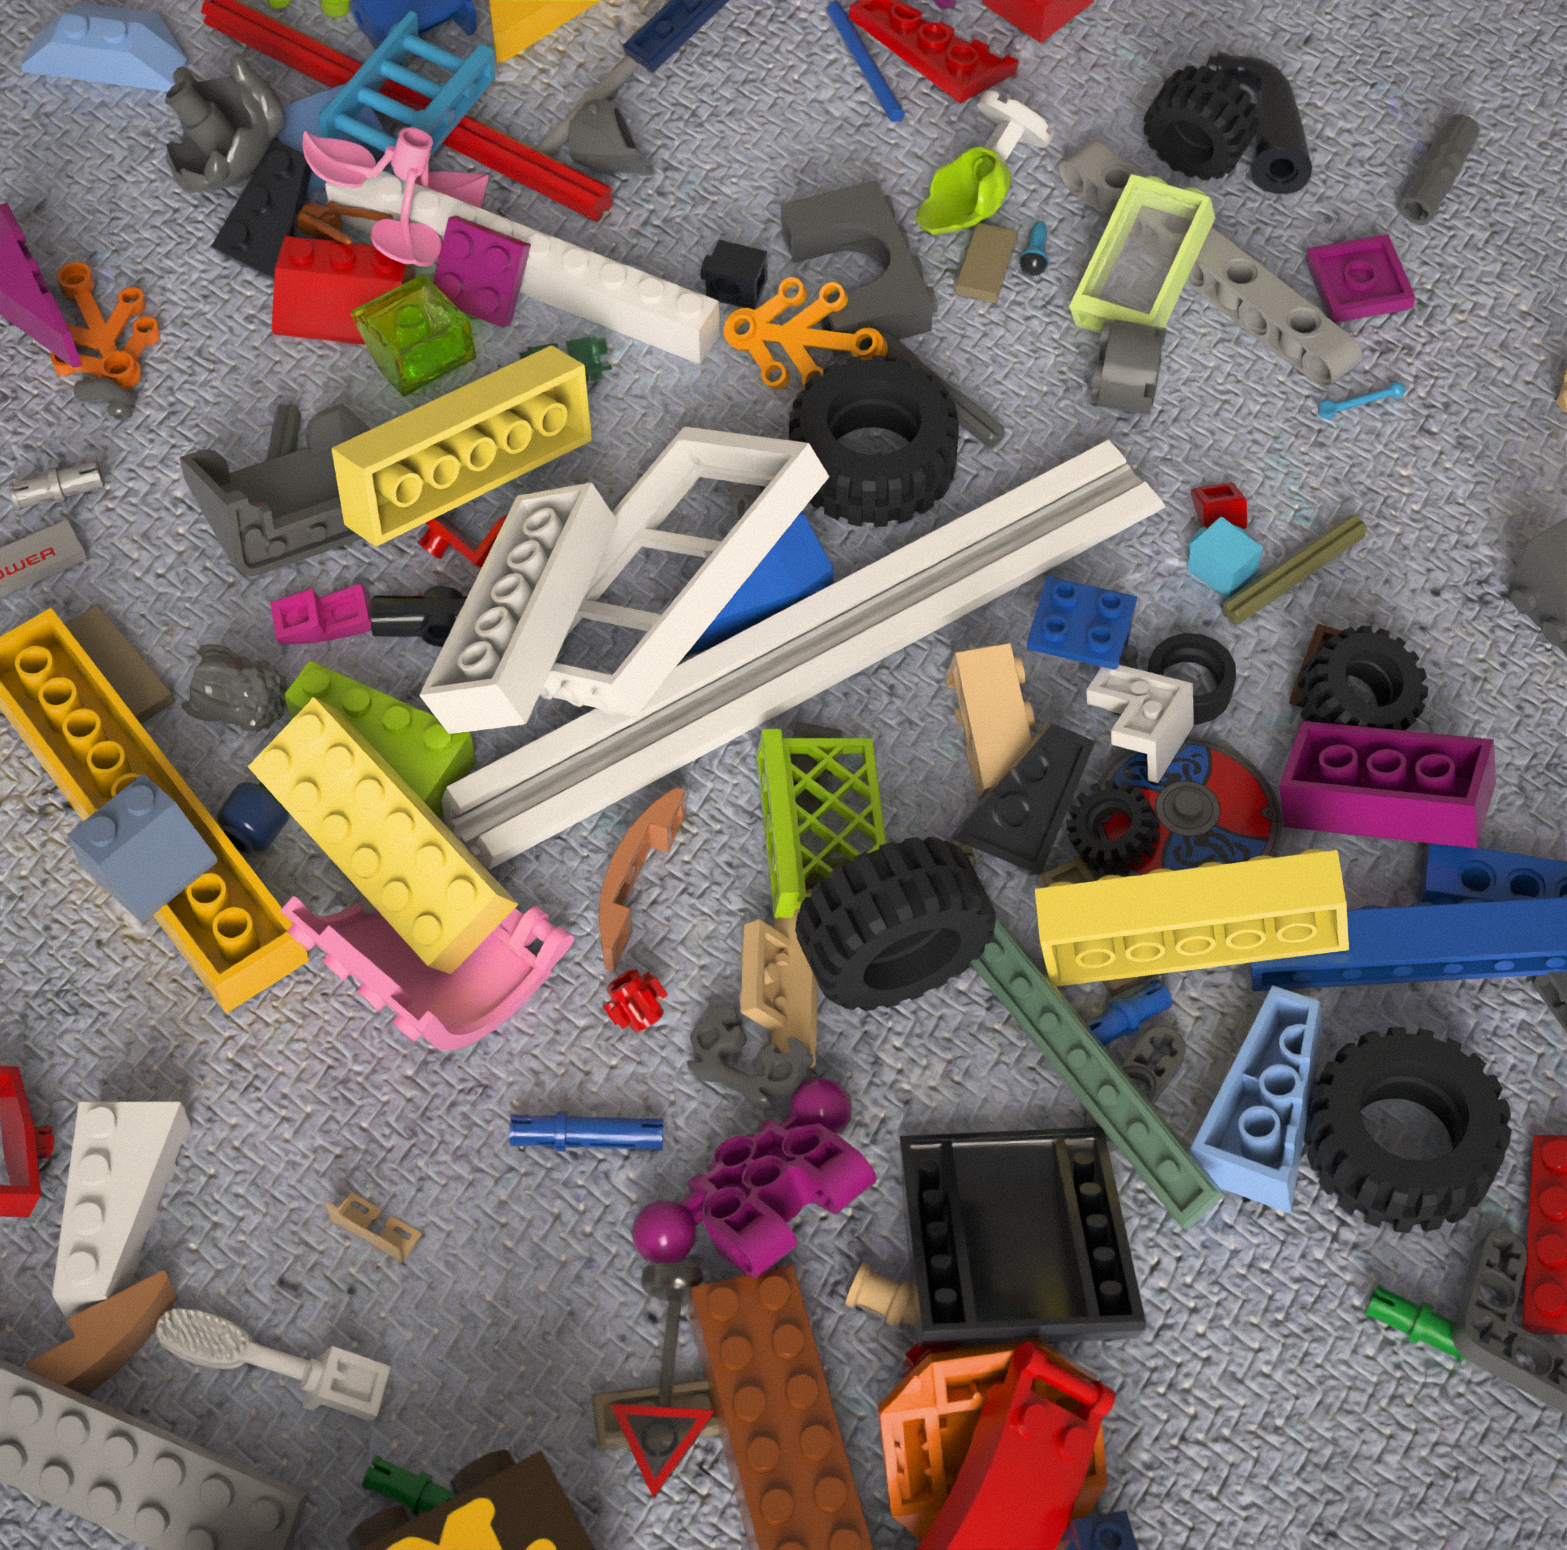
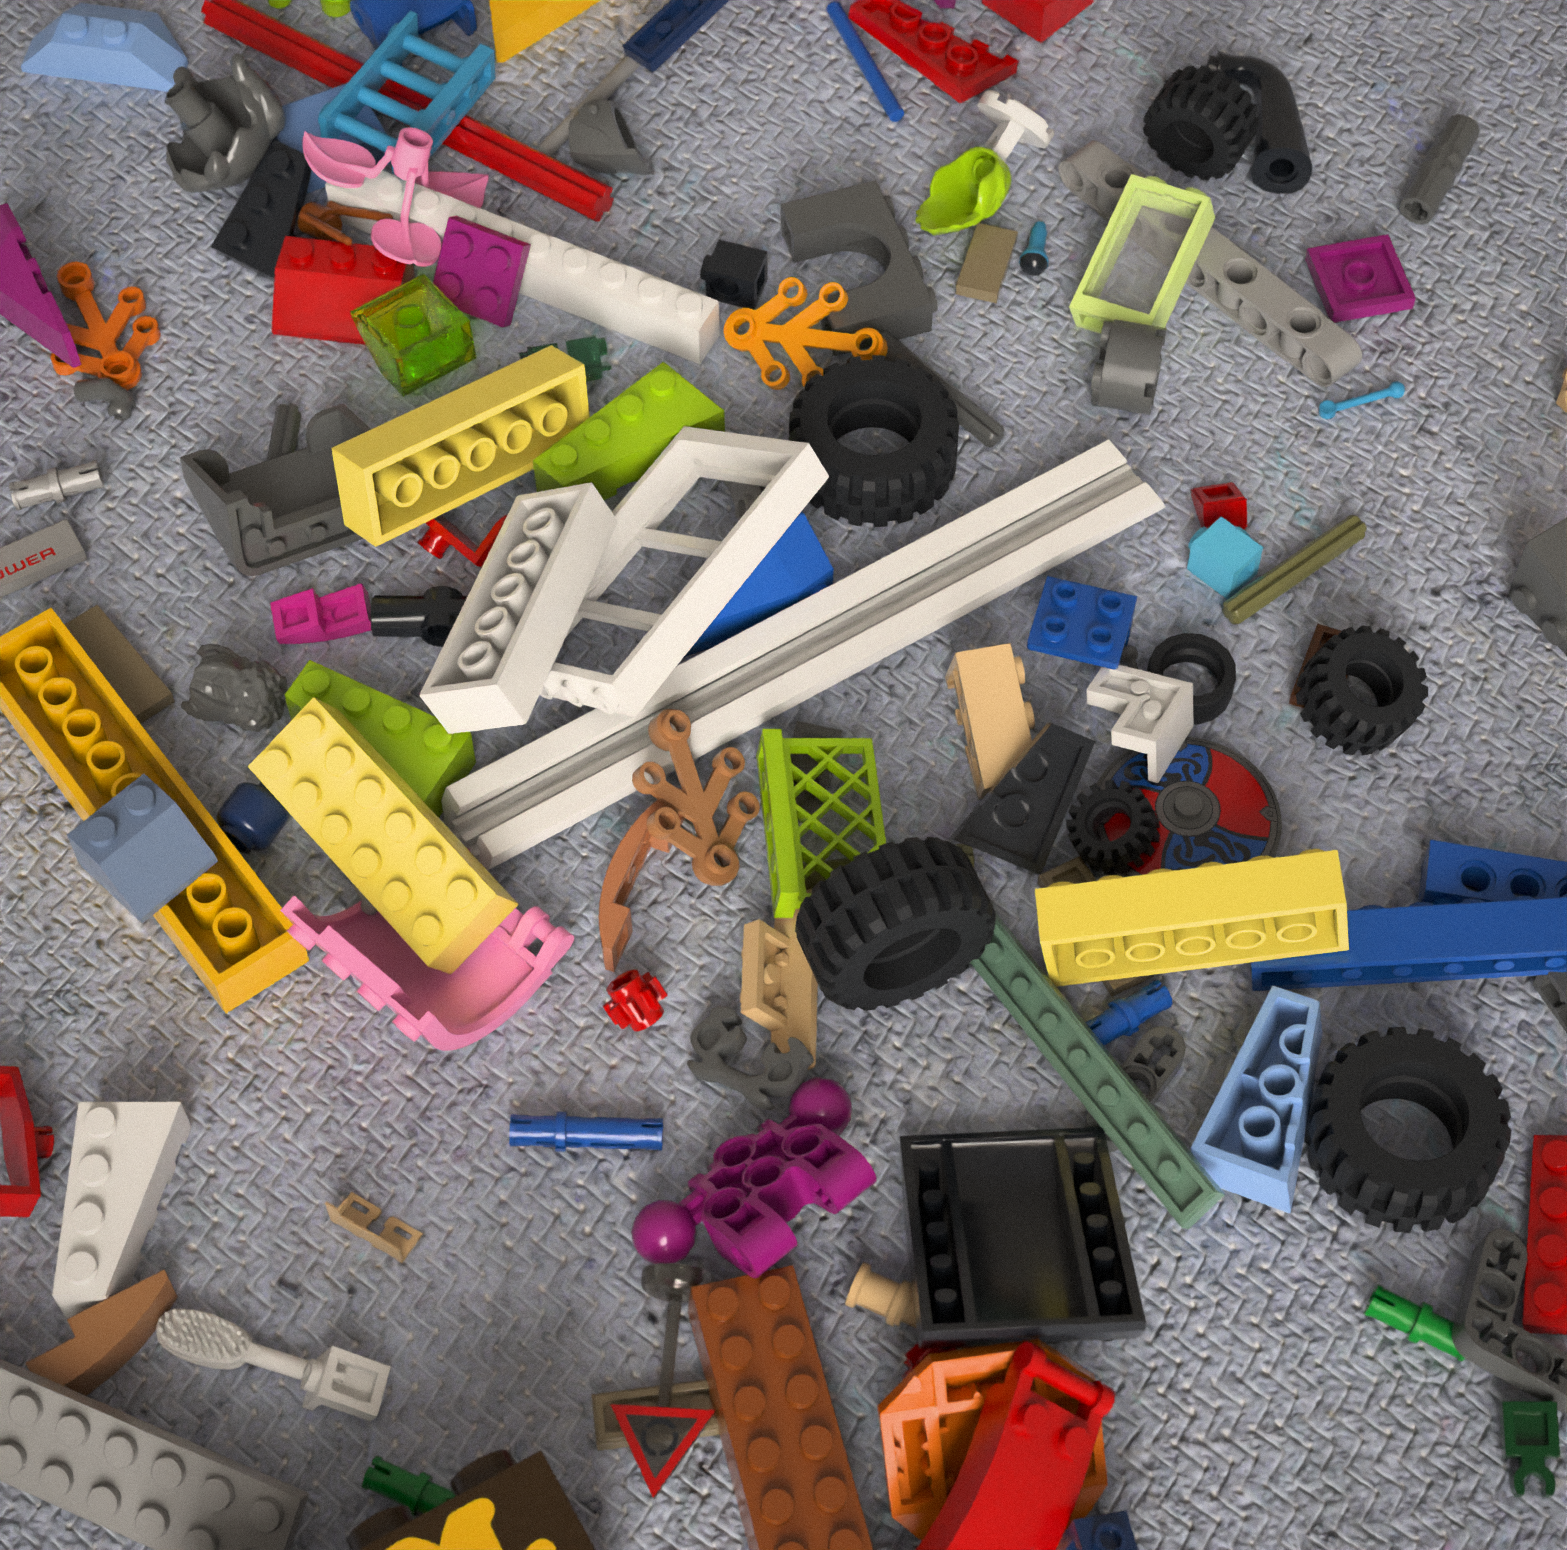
(627, 434): none -> lime wedge
(695, 802): none -> medium nougat plant
(1388, 784): magenta brick -> none
(1531, 1436): none -> dark green plate

